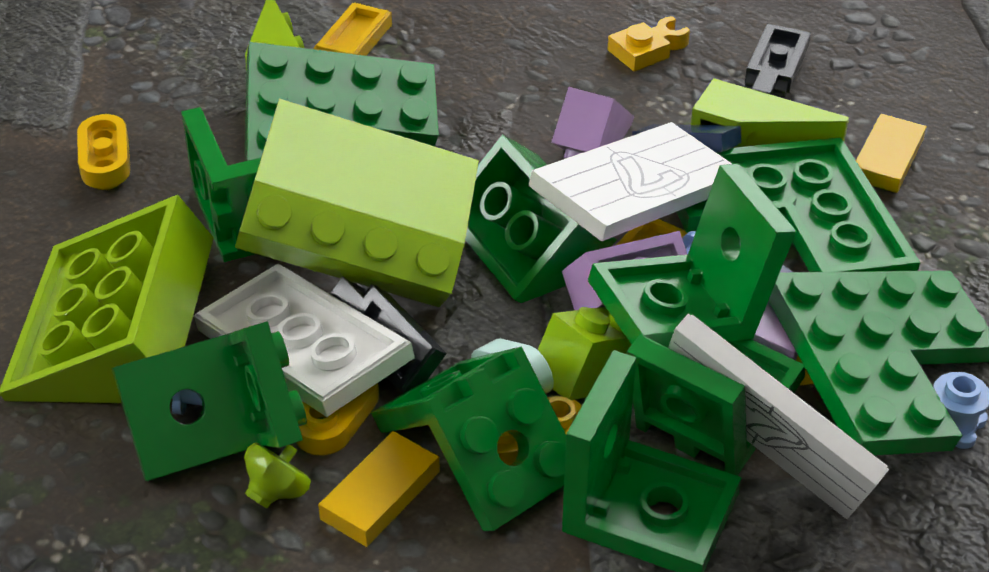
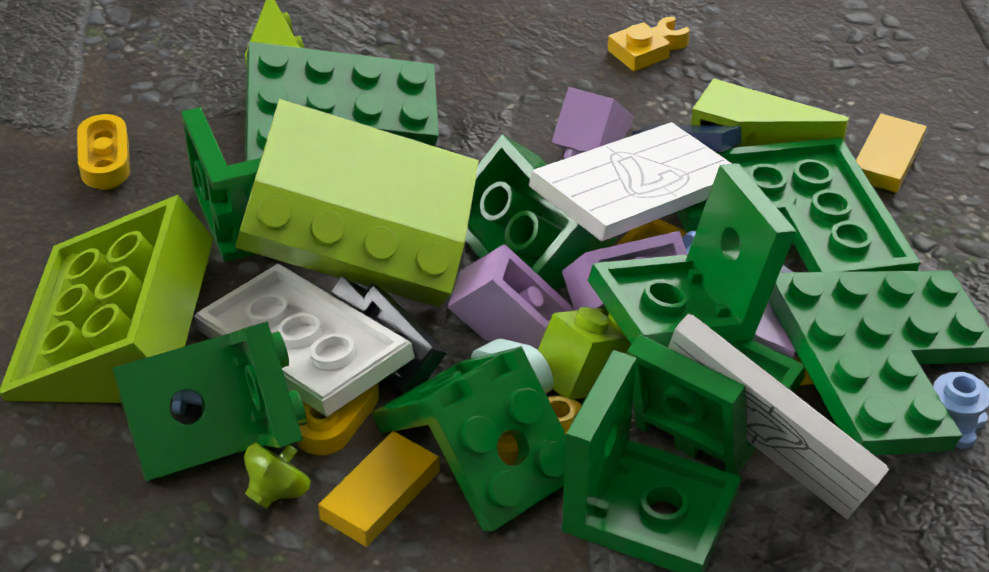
(356, 30): yellow tile -> none
(505, 299): none -> lavender slope
(777, 60): hinge -> none

